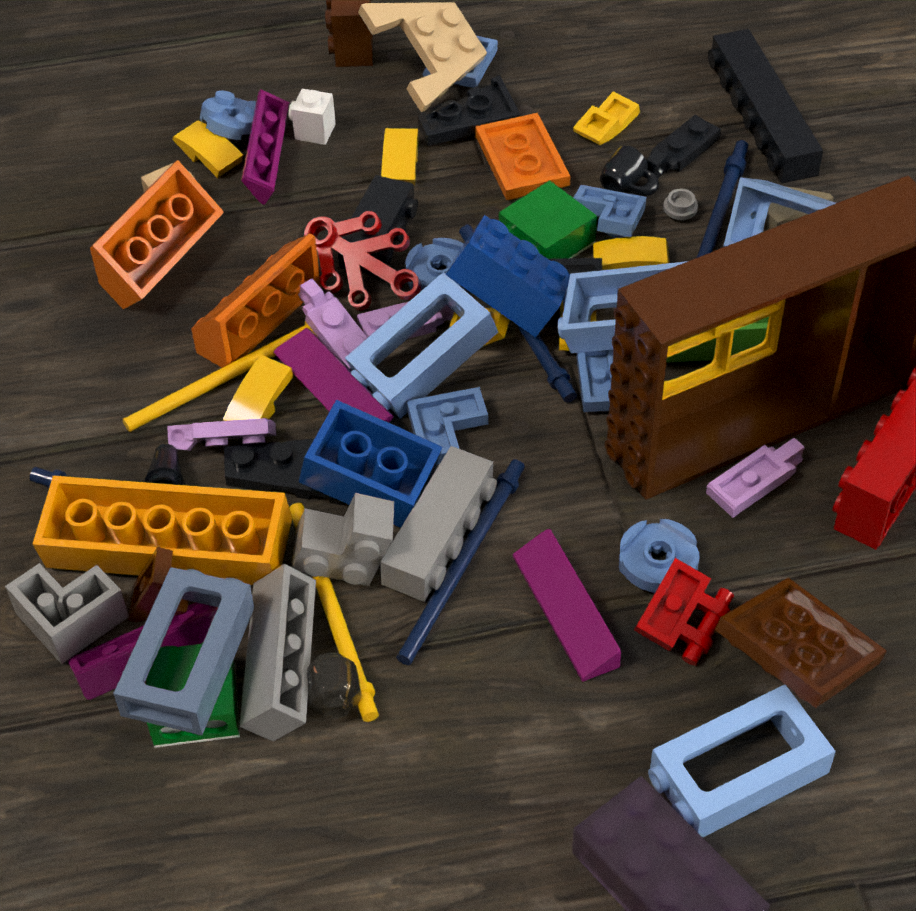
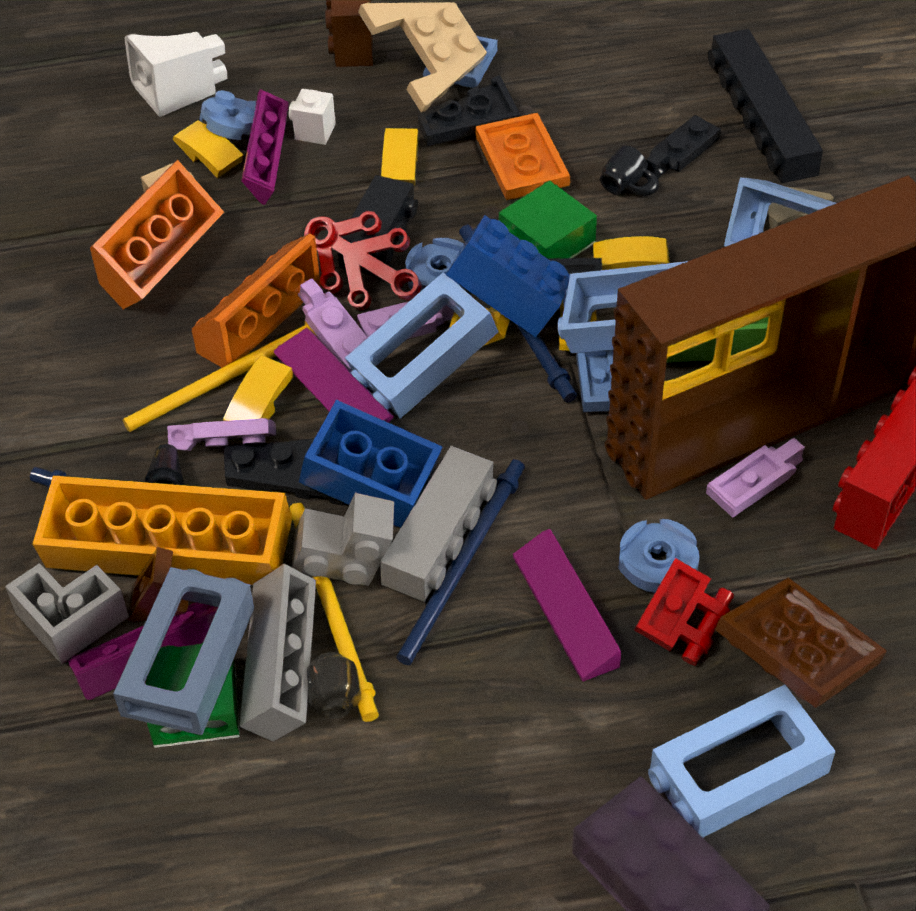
(174, 68): none -> white hips
(440, 415): medium blue plate -> none
(608, 120): yellow slope -> none
(617, 210): medium blue plate -> none
(680, 204): light grey plate -> none
(733, 171): dark blue bar -> none

